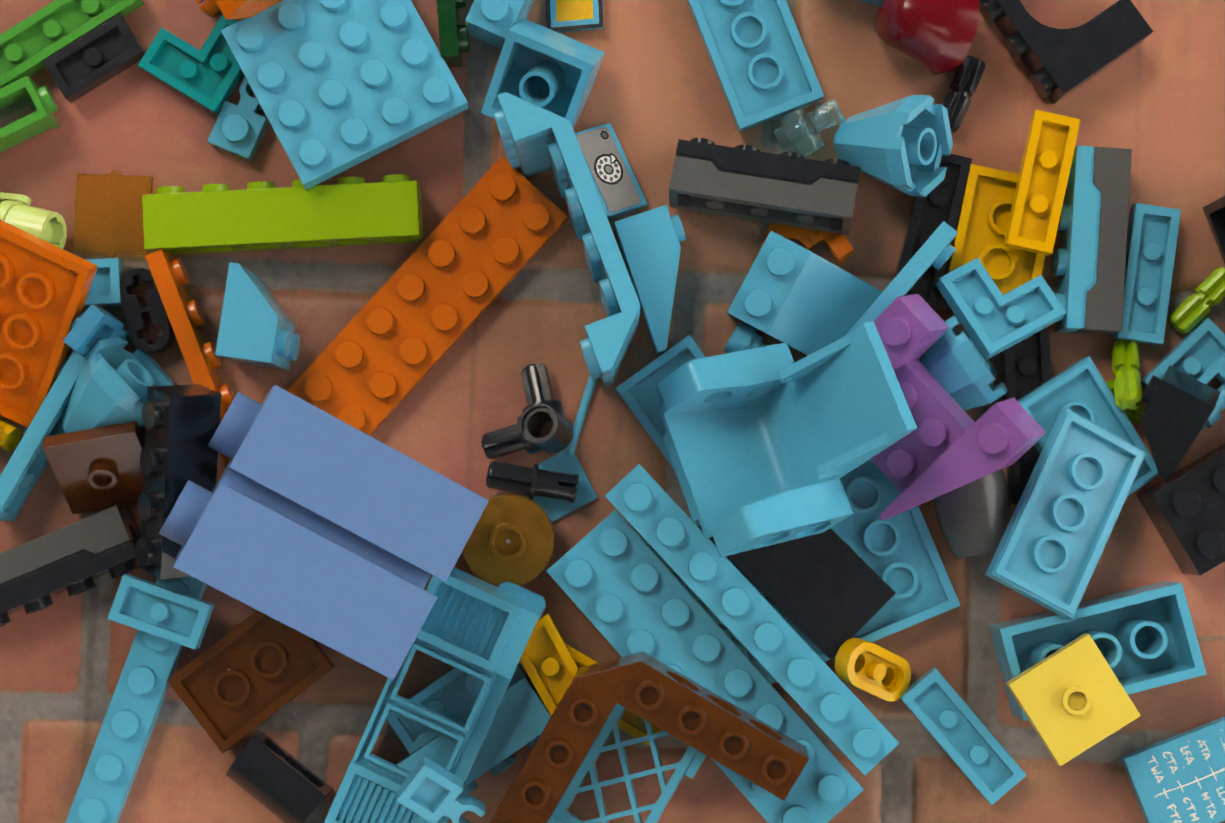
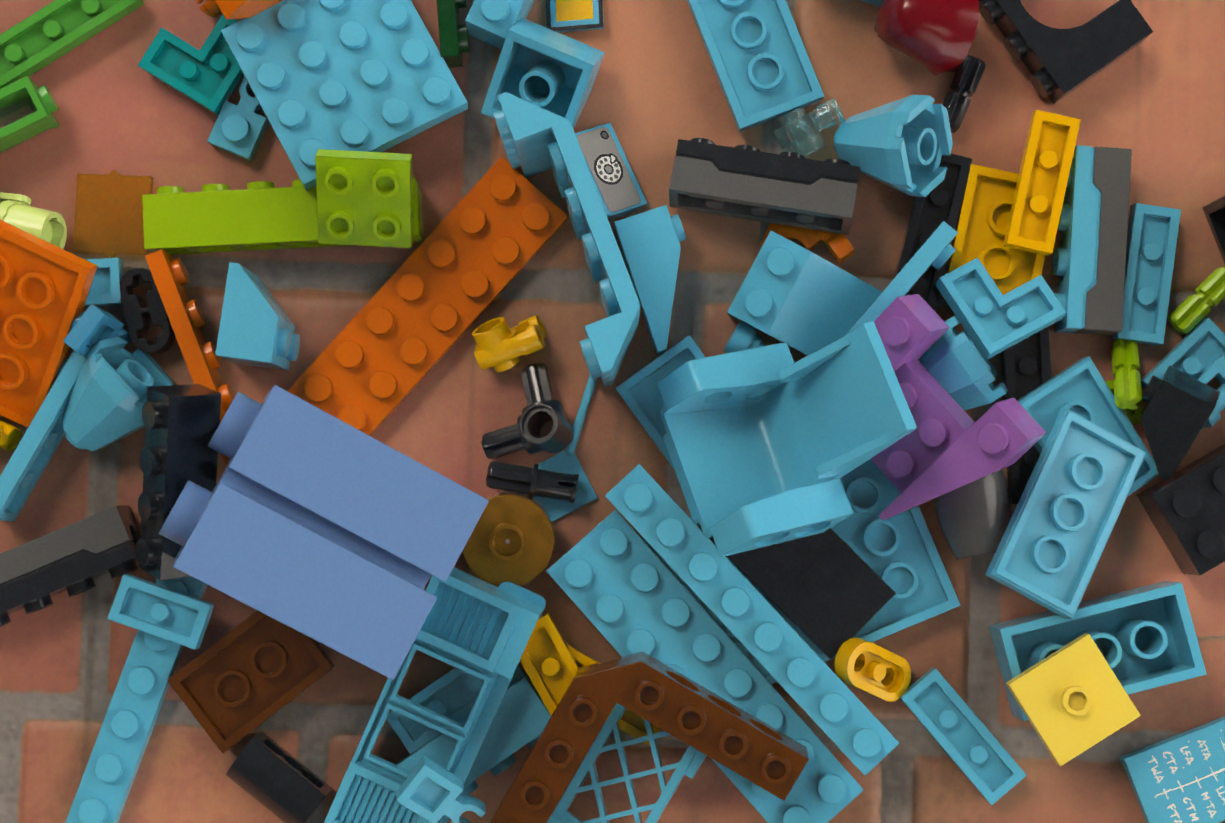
(94, 58): black plate -> none
(97, 466): reddish brown plate -> none
(365, 198): none -> lime plate
(501, 346): none -> yellow plate

